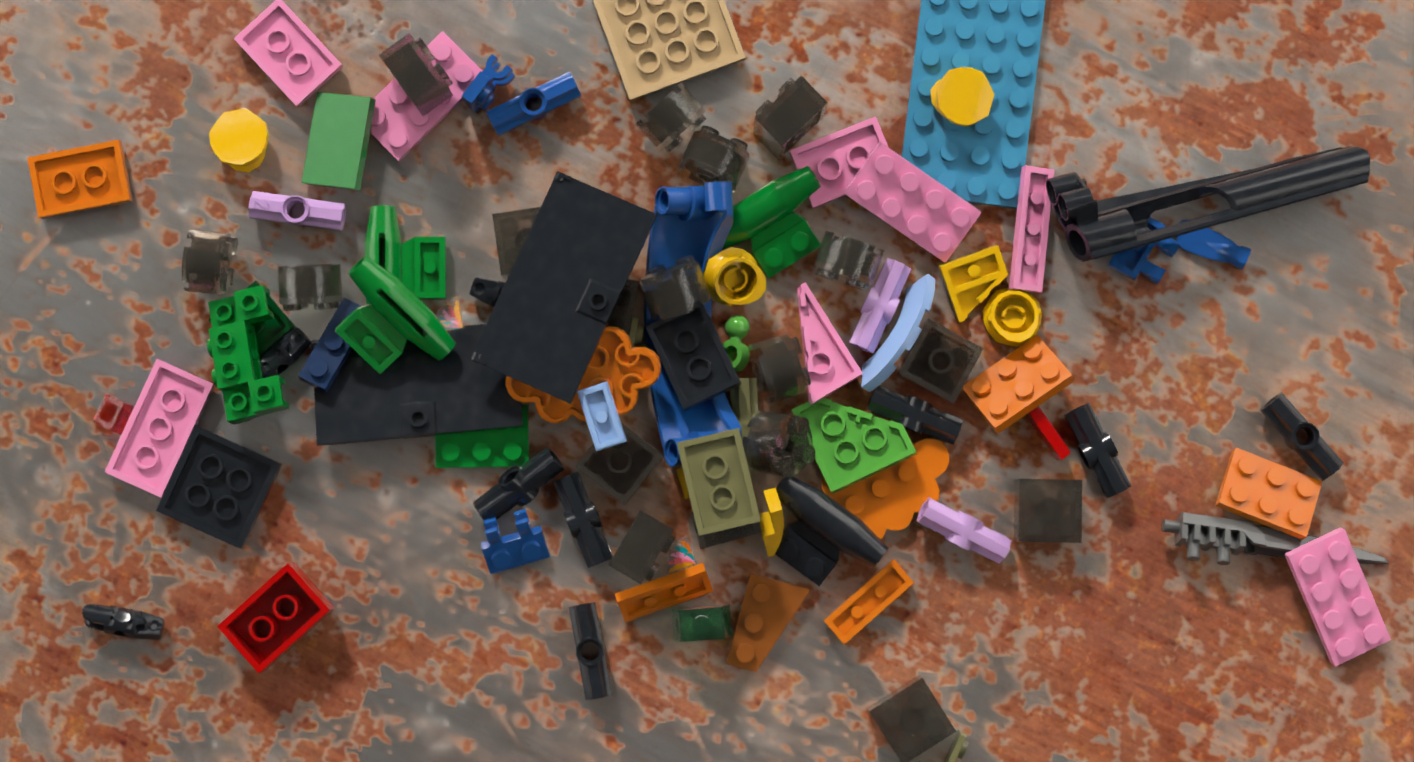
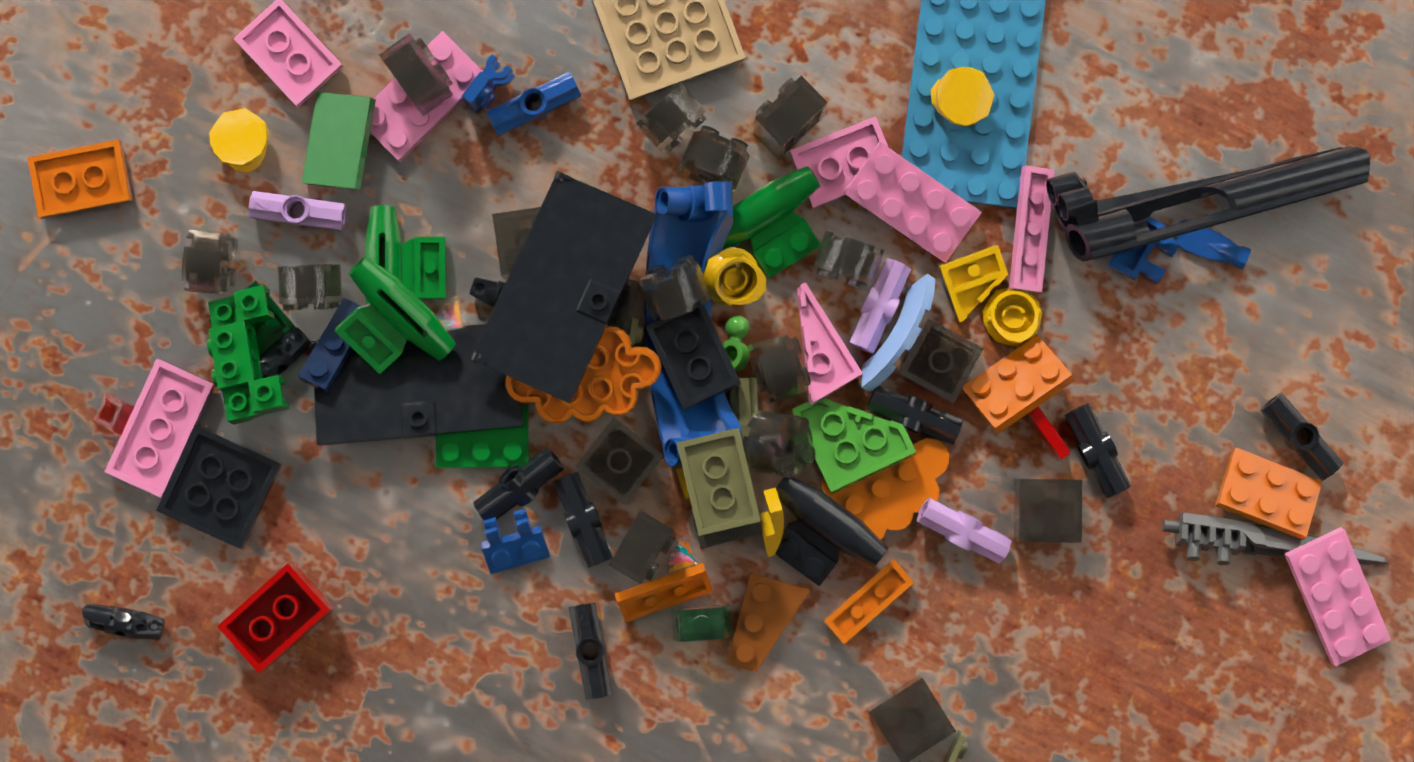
(601, 416): light blue plate -> none

